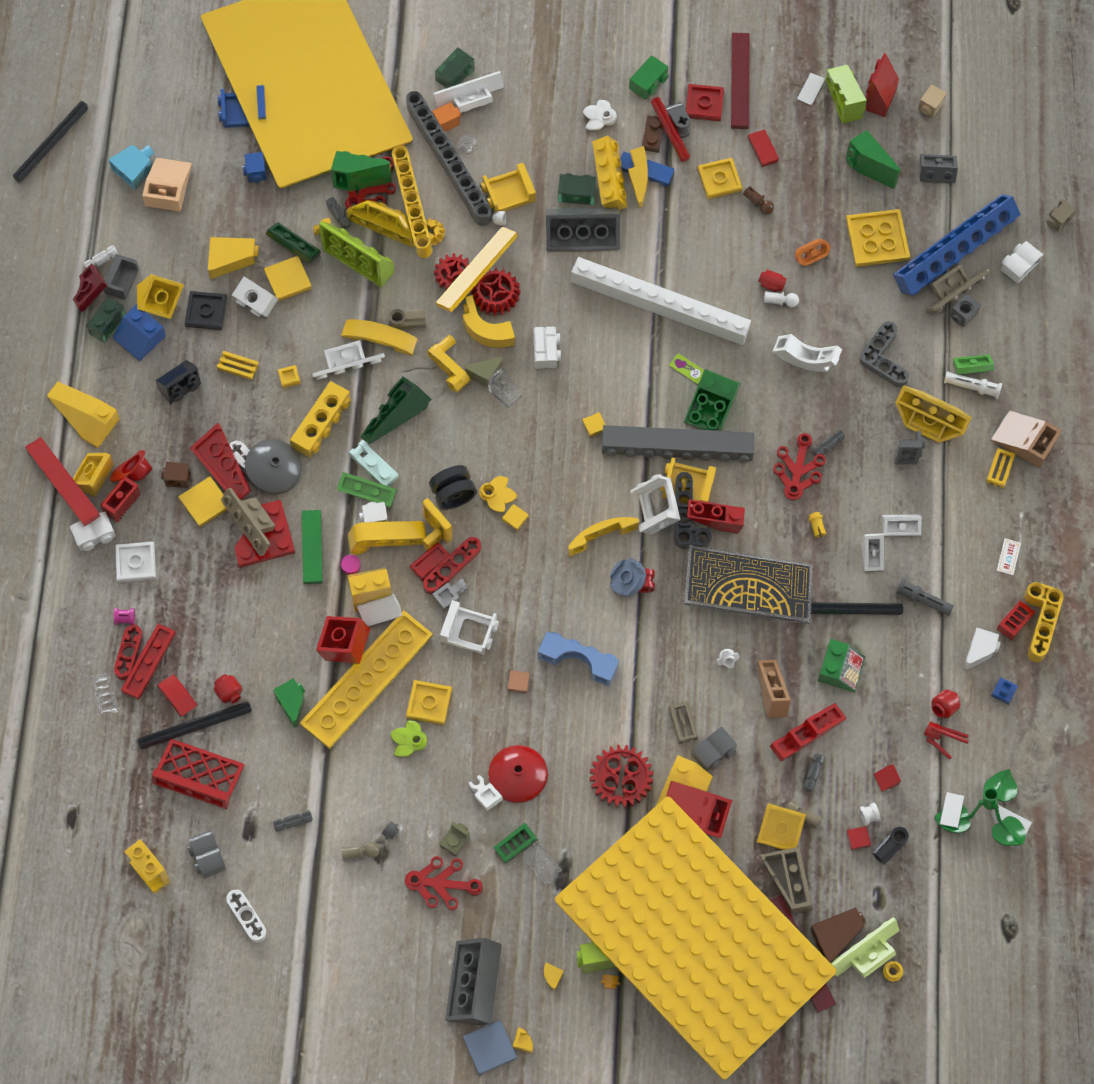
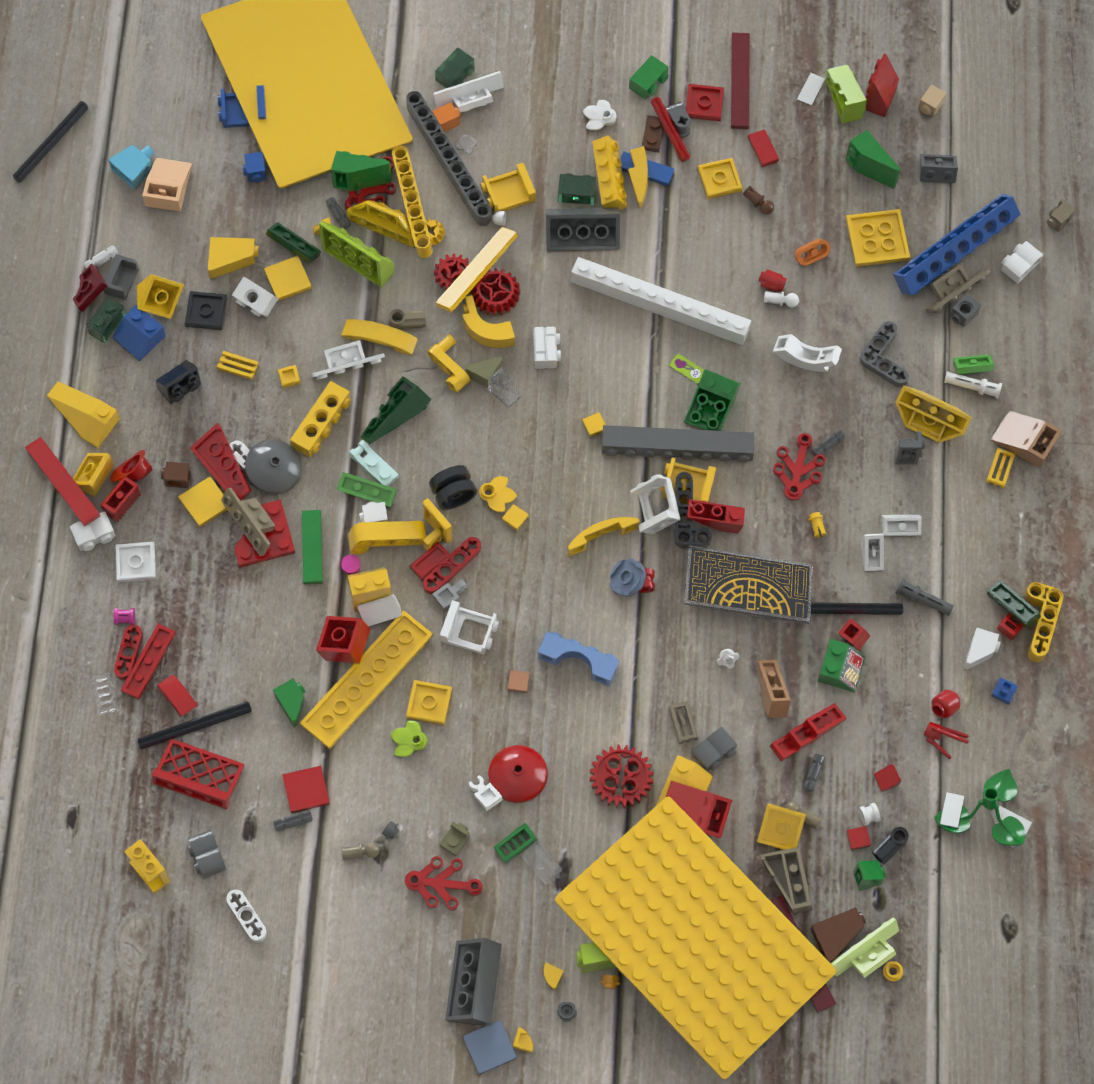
(227, 689): red head -> none
(306, 789): none -> red tile
(566, 1006): none -> dark grey plate
(854, 634): none -> red brick
(869, 874): none -> green slope
(1008, 556): white sticker -> none
(1013, 604): none -> tile

